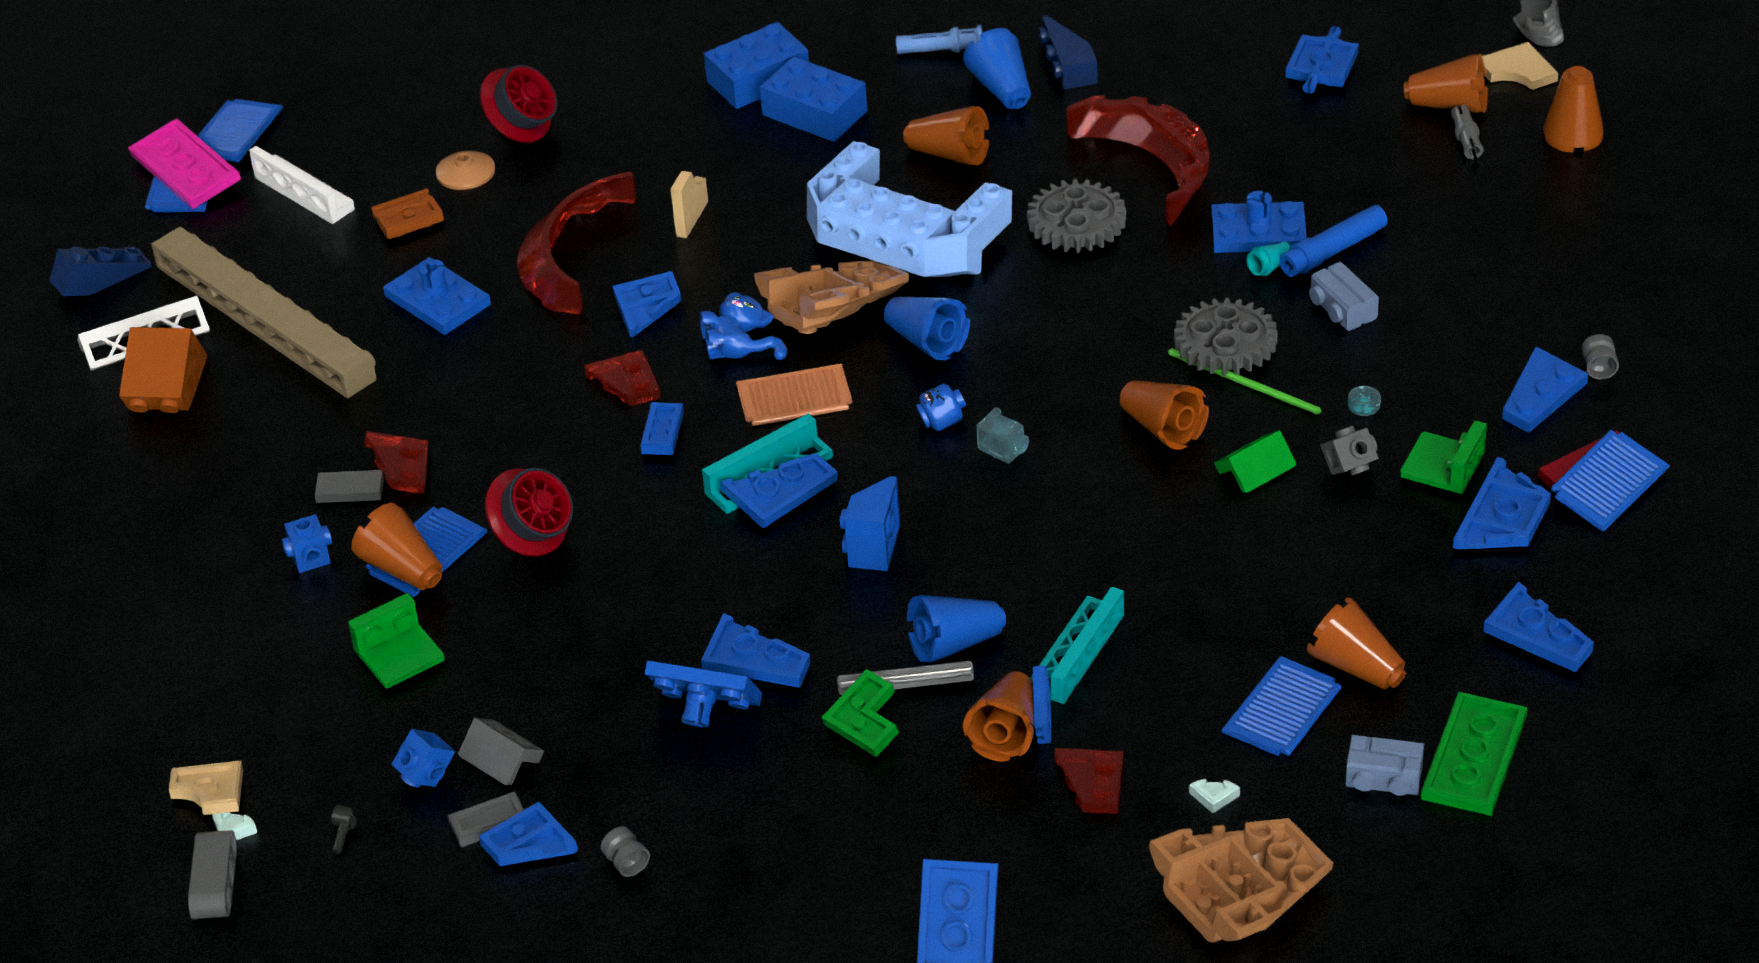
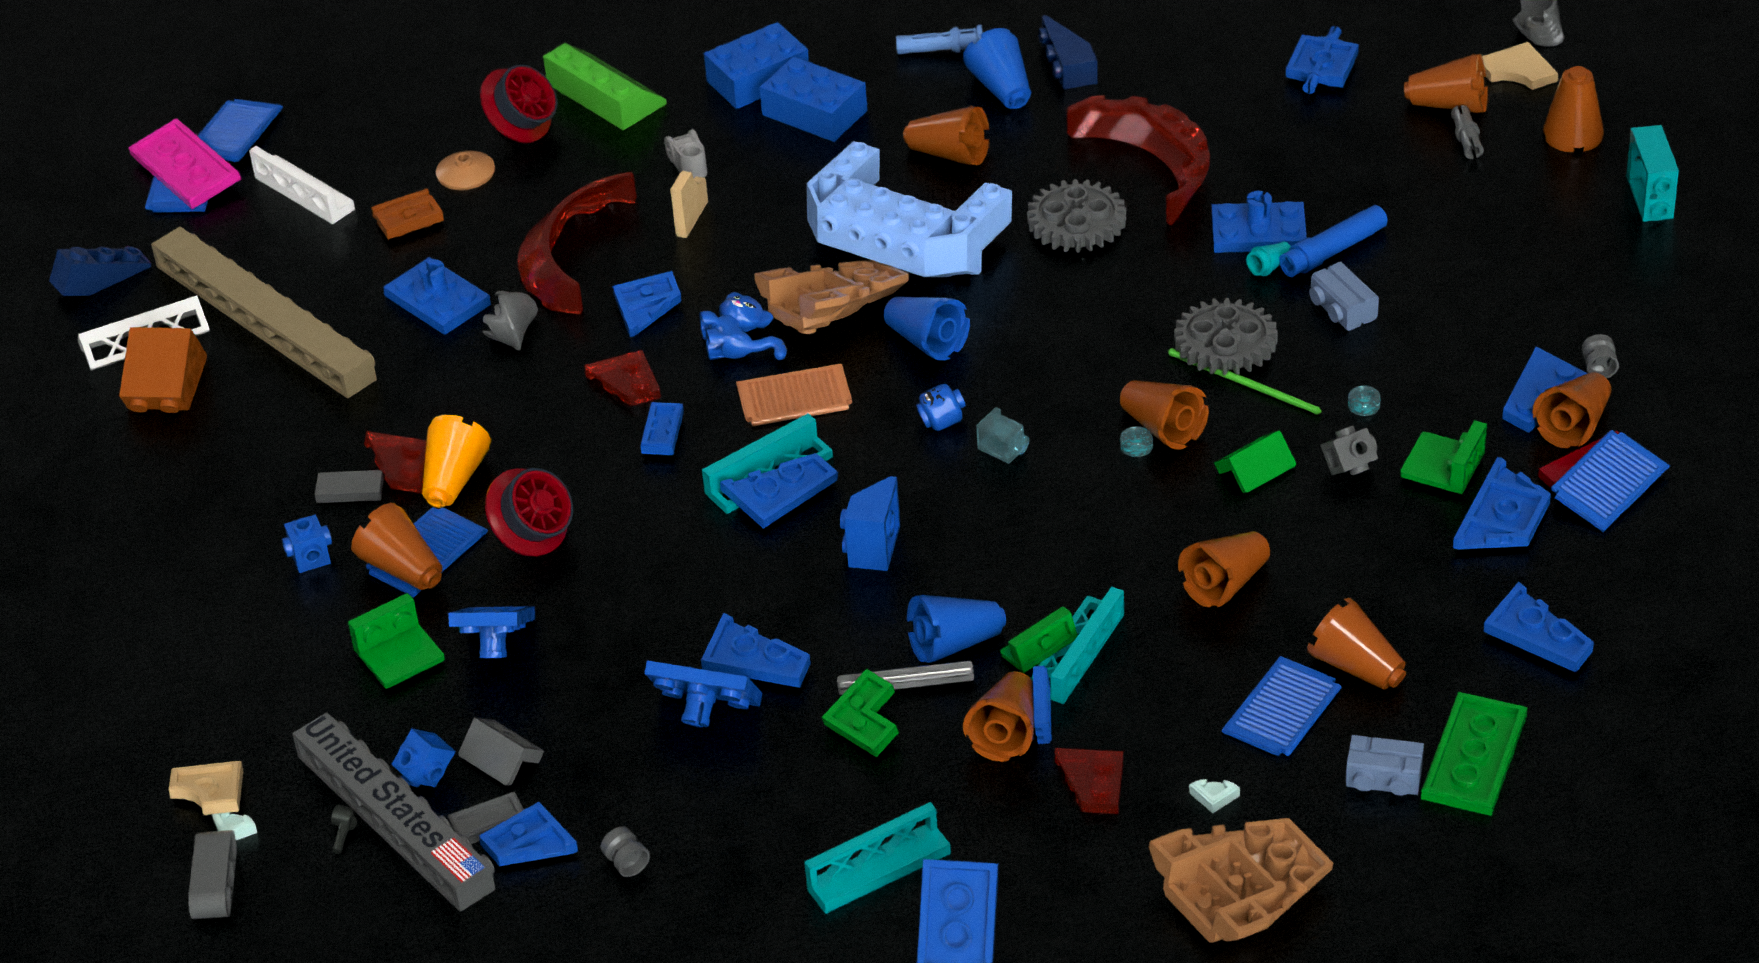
(395, 811): none -> dark grey brick
(451, 457): none -> light orange cone
(492, 625): none -> blue plate
(510, 318): none -> dark grey hair
(600, 86): none -> bright green slope
(687, 153): none -> light grey piece
(876, 863): none -> teal fence
(1041, 640): none -> green panel
(1136, 441): none -> clear light blue tile
(1222, 566): none -> dark orange cone
(1572, 409): none -> dark orange cone
(1654, 174): none -> teal window

